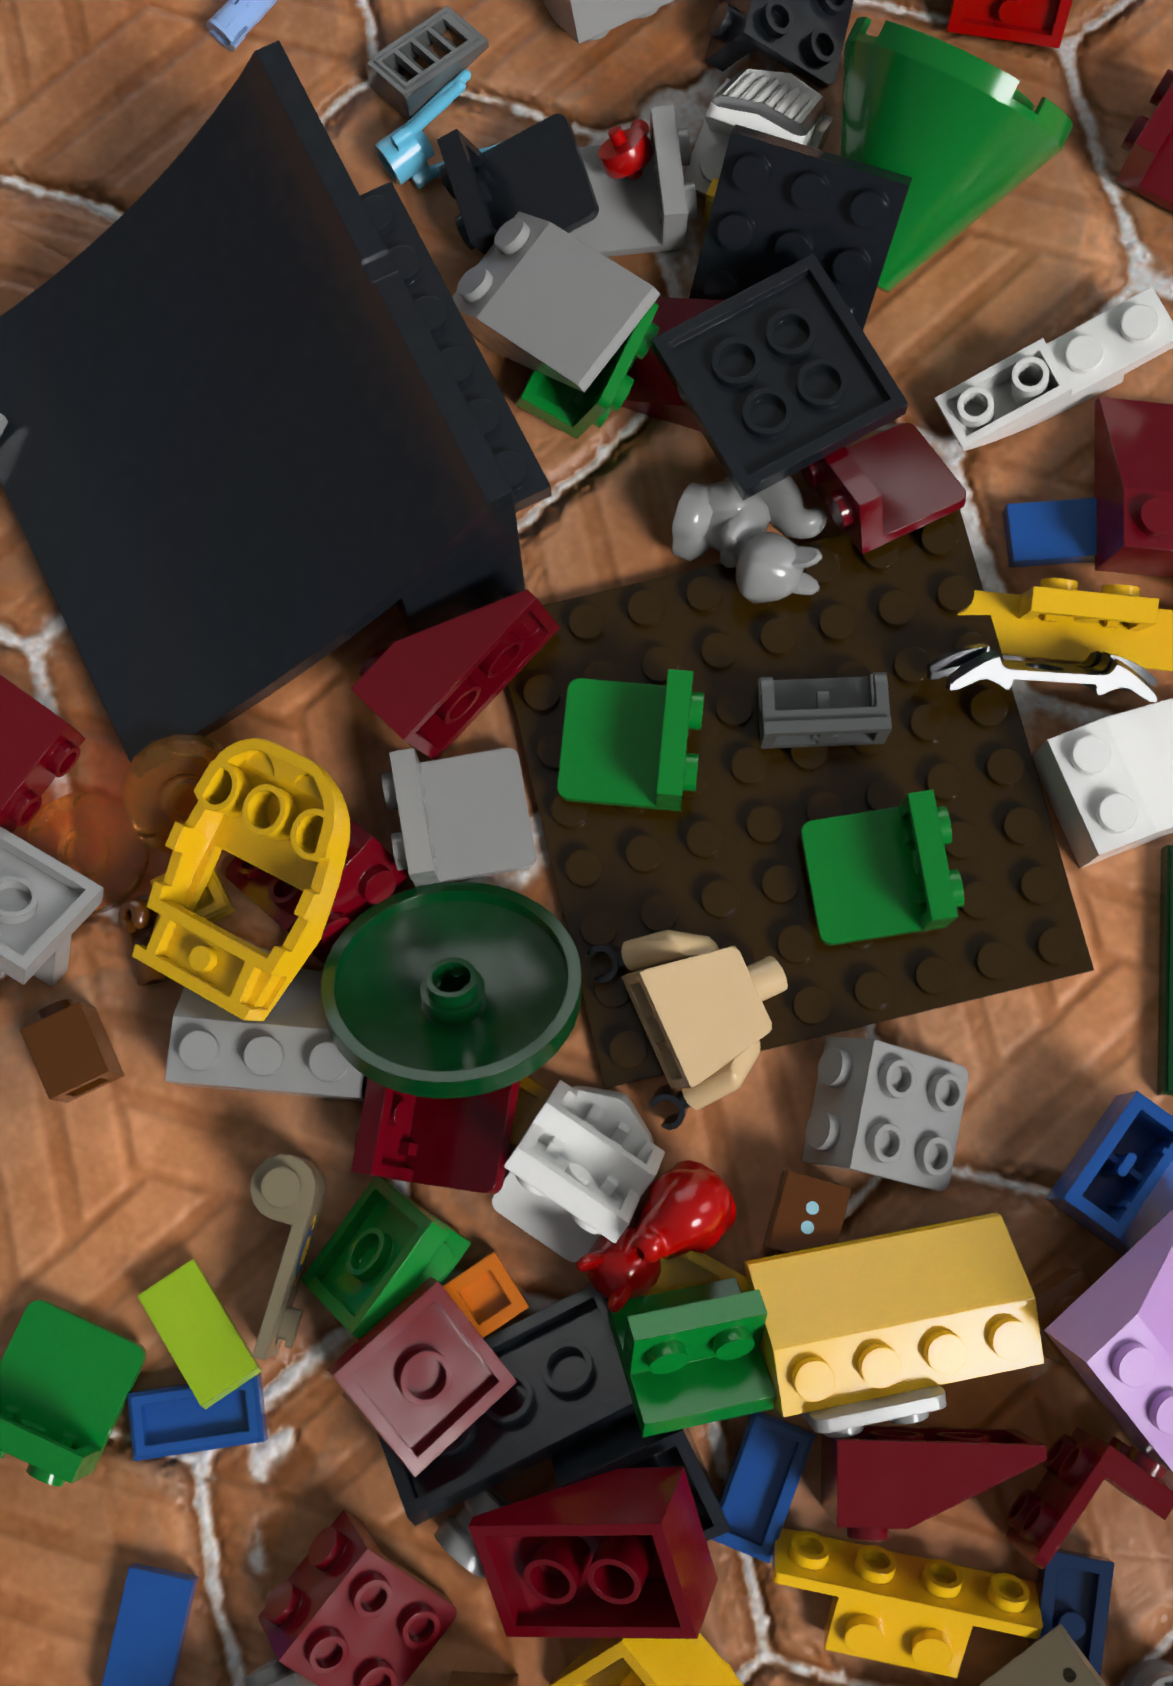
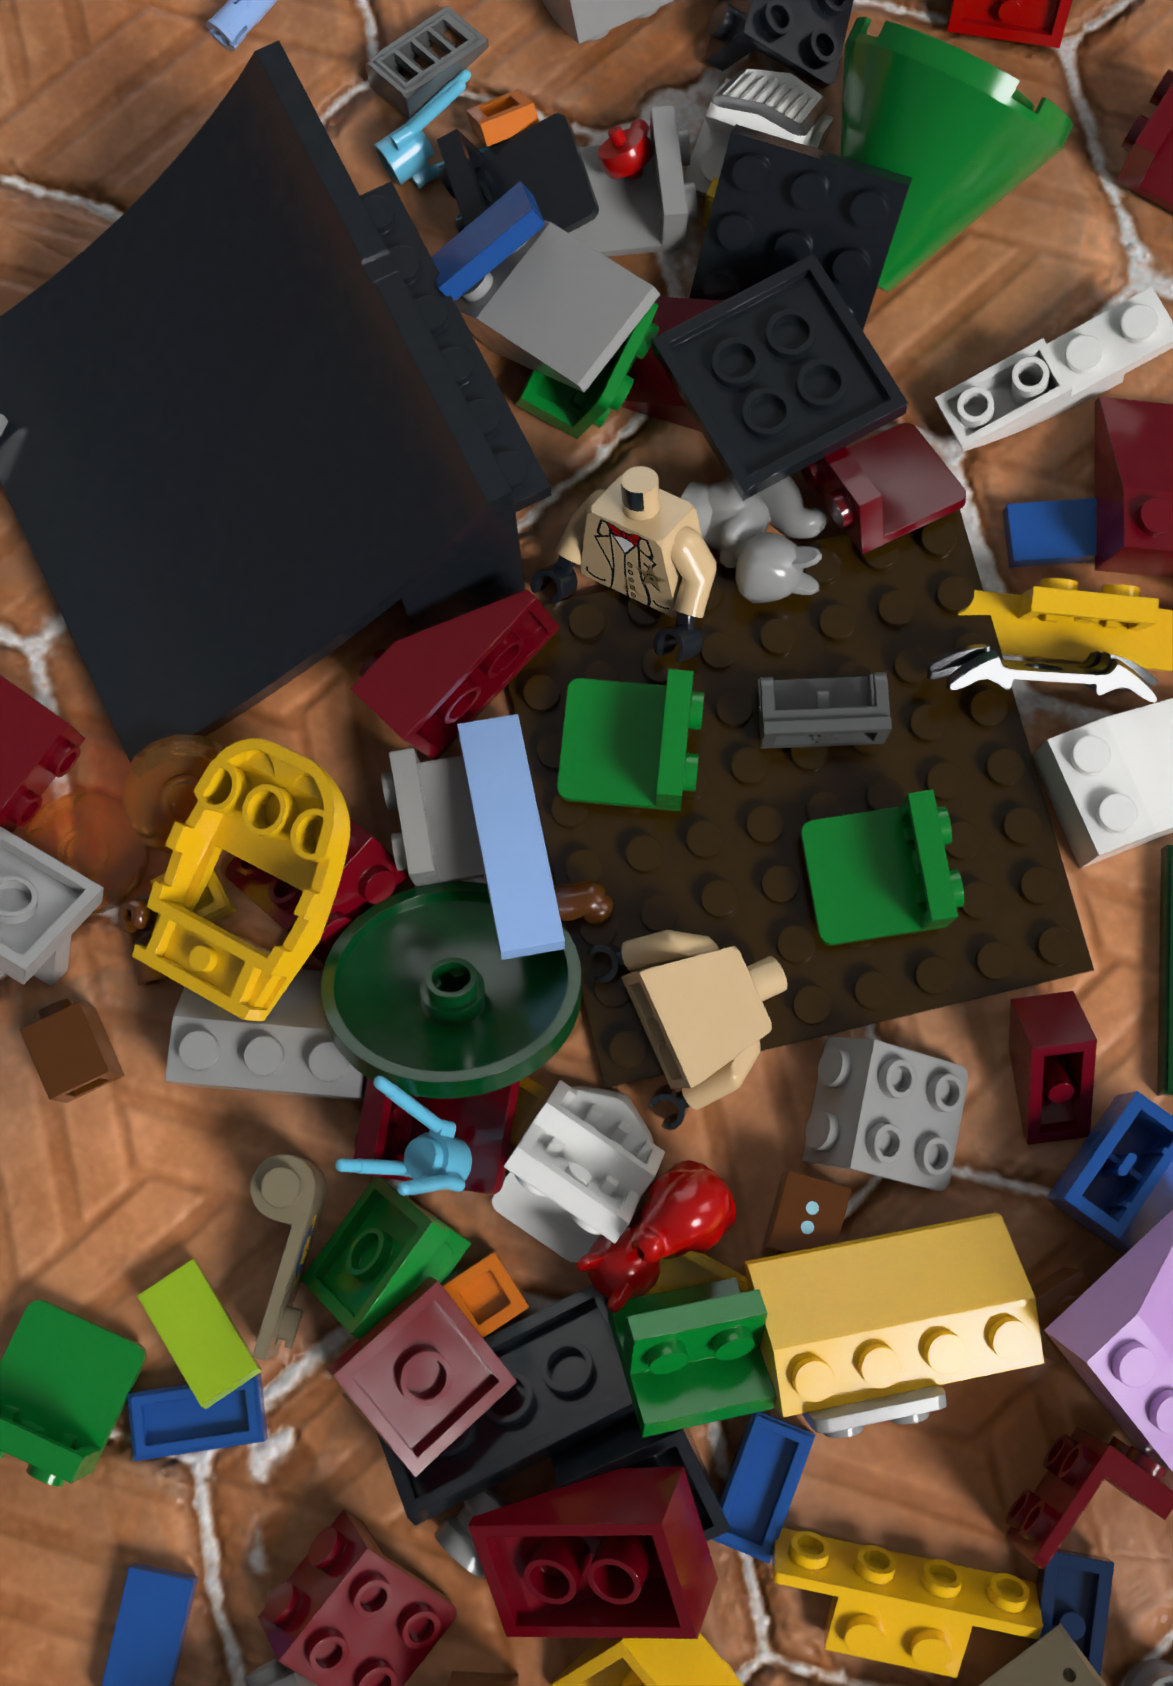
(432, 1159): none -> medium azure plant
(487, 241): none -> blue tile
(502, 117): none -> orange tile
(510, 837): none -> light blue tile
(583, 900): none -> reddish brown arm
(644, 548): none -> tan torso
(913, 1472): dark red slope -> none
(1052, 1066): none -> dark red slope

